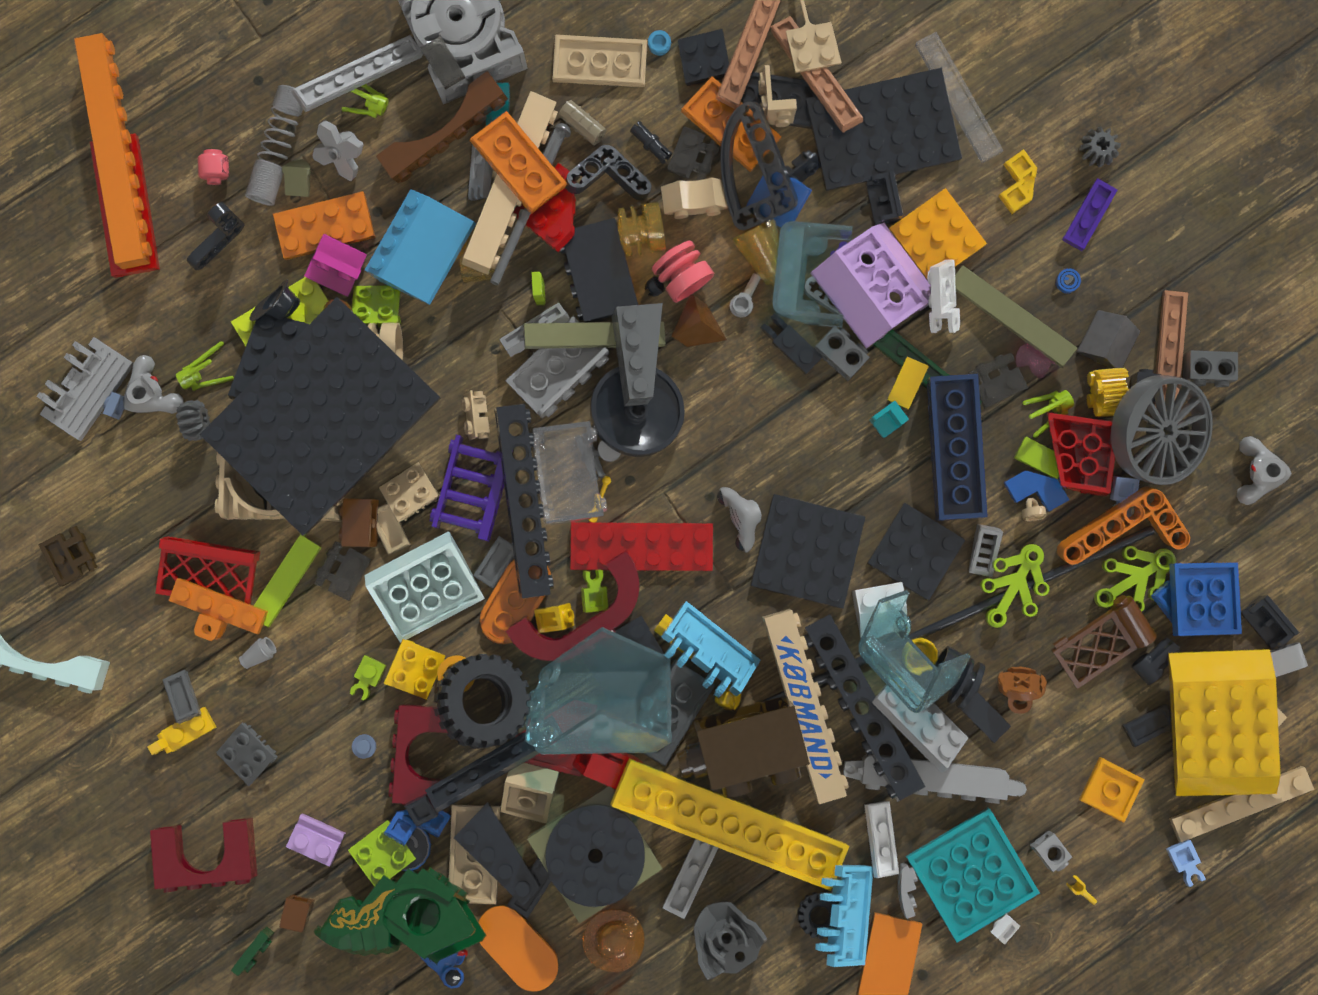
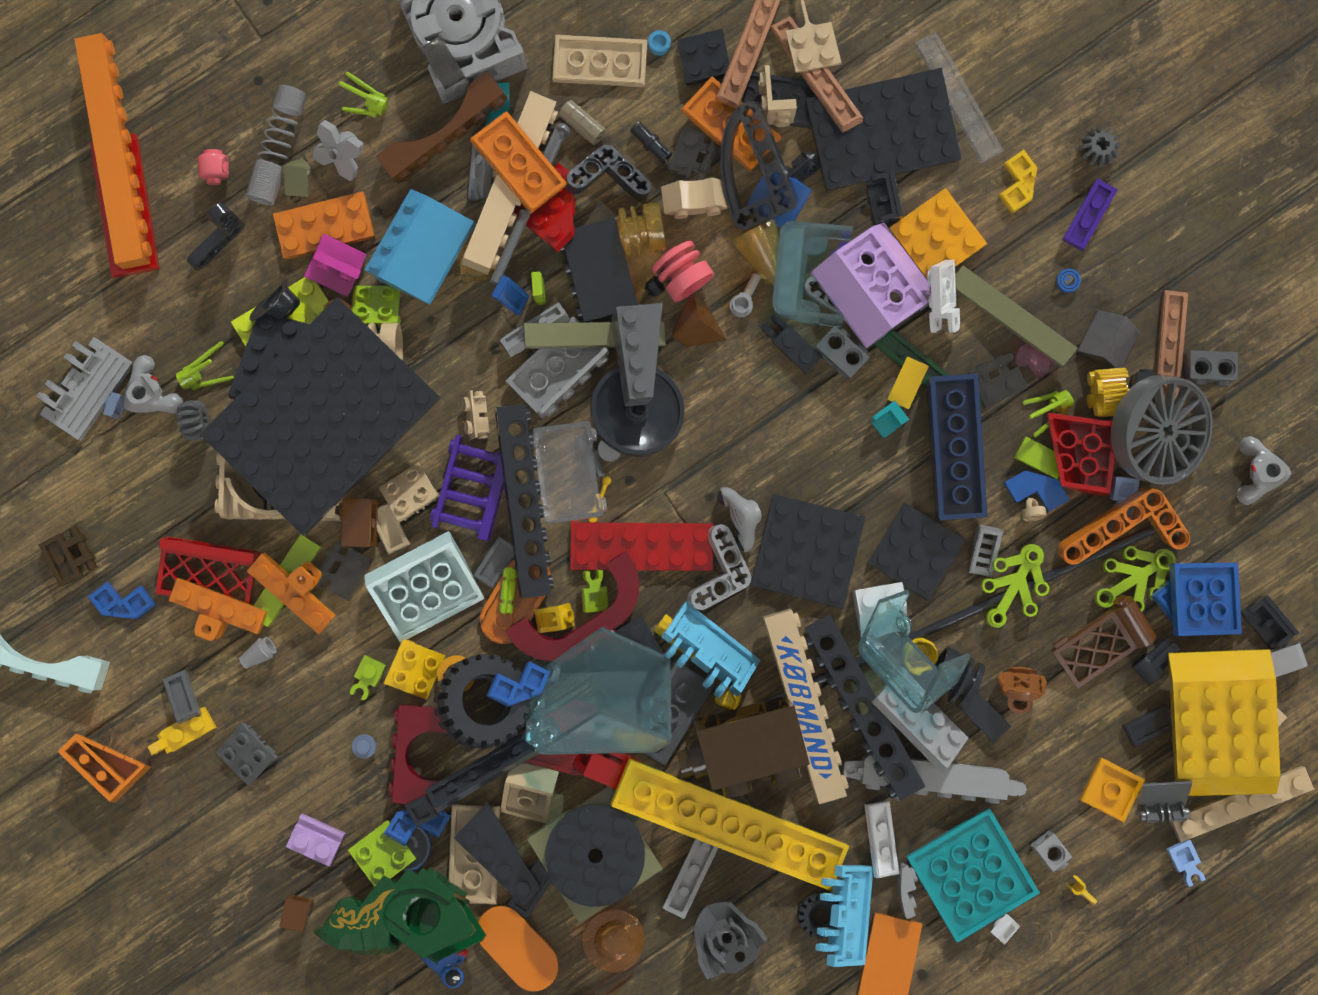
(103, 766): none -> orange wedge
(111, 604): none -> blue tile
(174, 871): dark red arch -> none
(259, 944): dark green plate -> none
(294, 590): none -> orange plate
(357, 73): light grey tile -> none
(508, 590): none -> lime axle
(510, 295): none -> blue tile
(529, 685): none -> blue tile
(728, 577): none -> light grey beam
(1164, 800): none -> dark grey hinge

